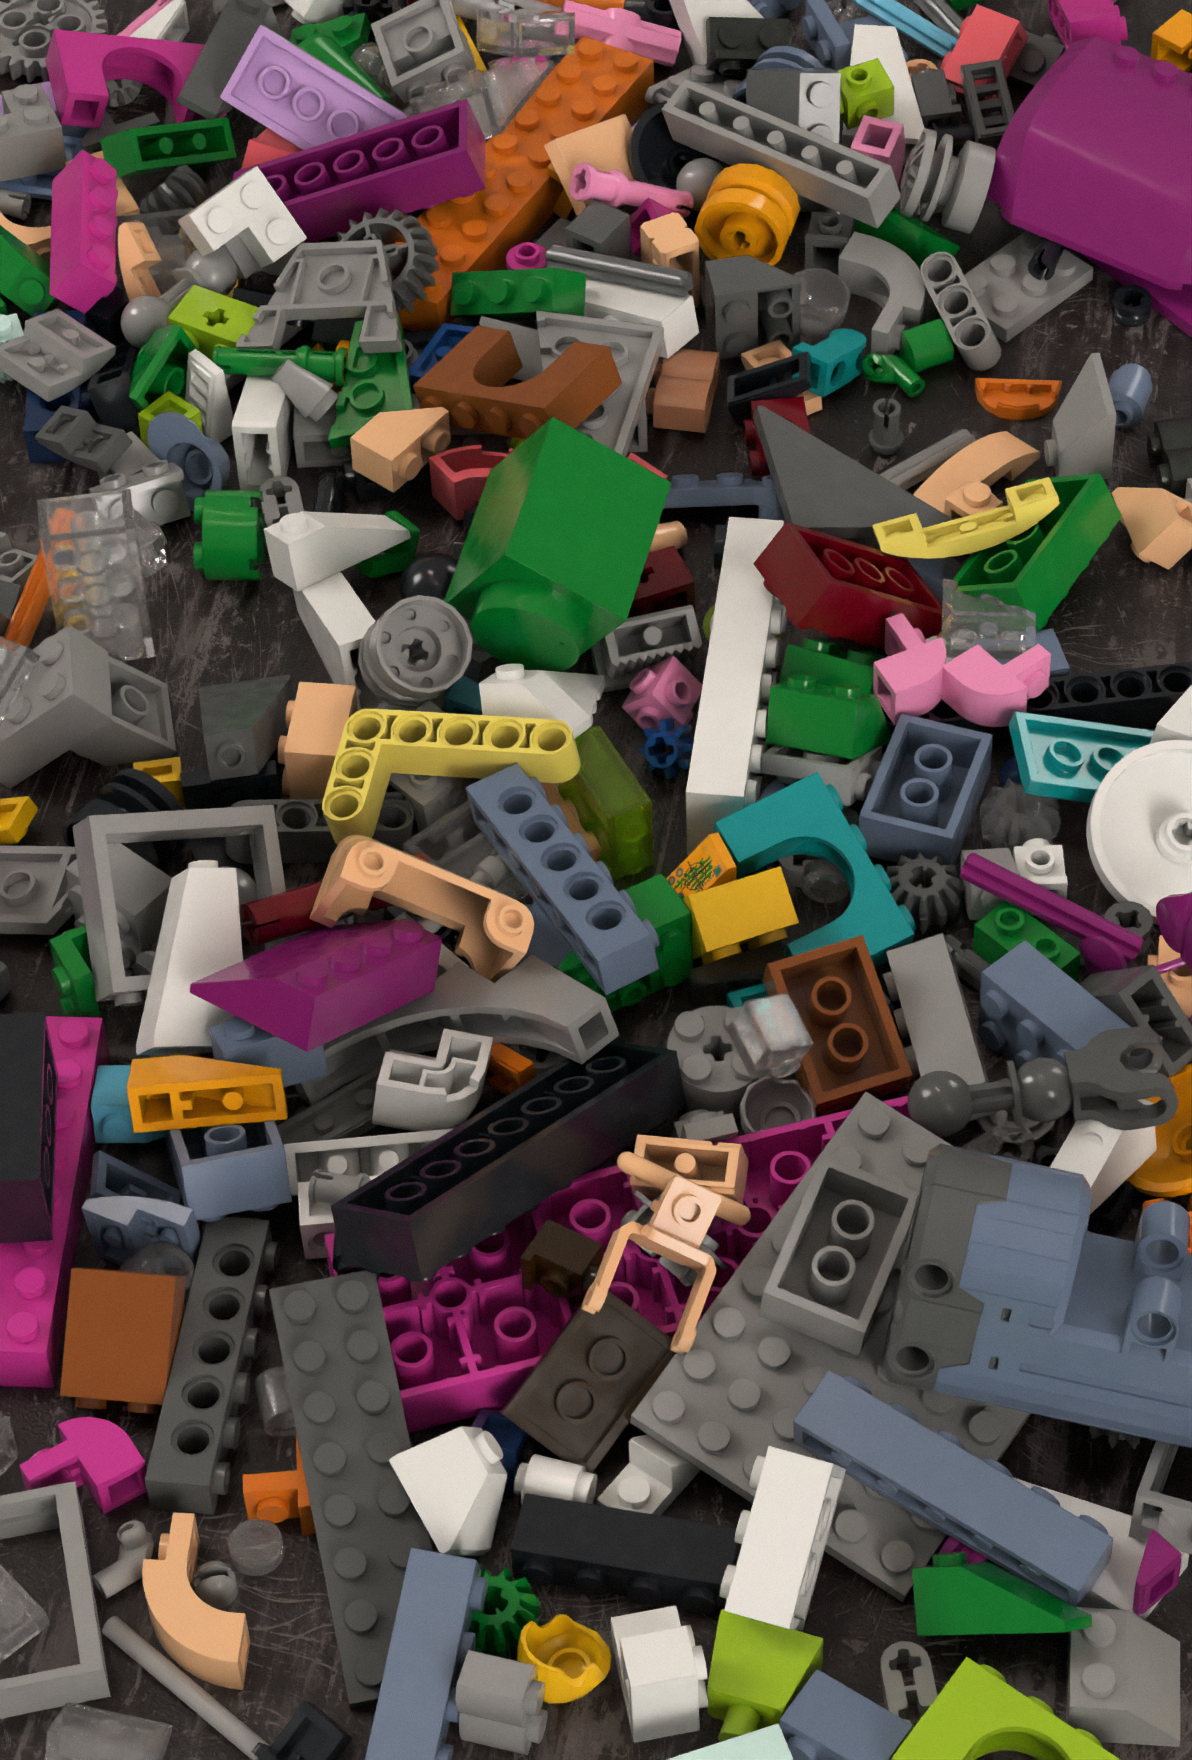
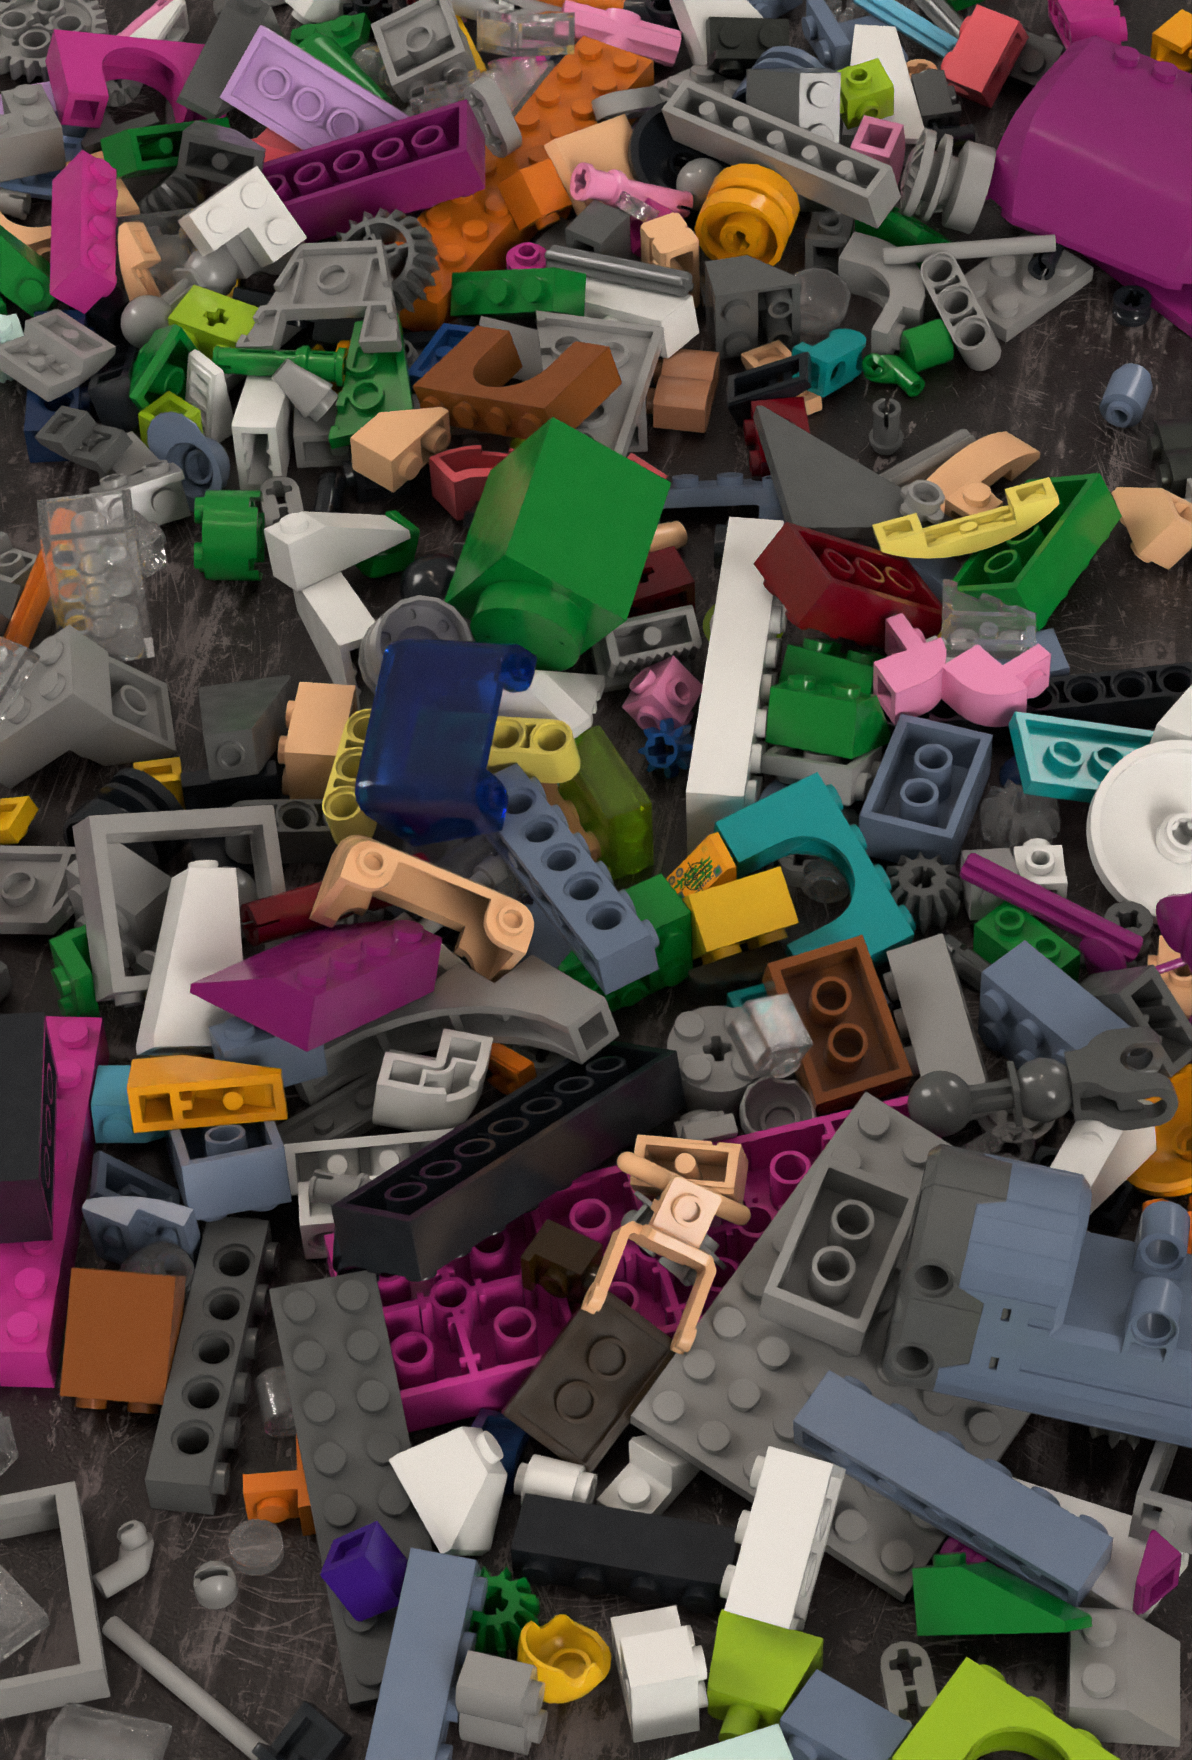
(92, 1455): dark pink brick -> none
(193, 1634): light nougat arch -> none
(217, 153): none -> dark grey slope
(365, 1571): none -> dark purple panel
(434, 737): none -> clear blue windscreen
(494, 117): none -> light grey beam
(535, 195): none -> orange brick
(631, 102): none -> light grey beam
(636, 207): none -> clear tile
(924, 499): none -> light grey plate
(971, 249): none -> light grey bar
(988, 129): dark grey slope -> none
(1018, 397): orange tile -> none
(1084, 426): light grey slope -> none

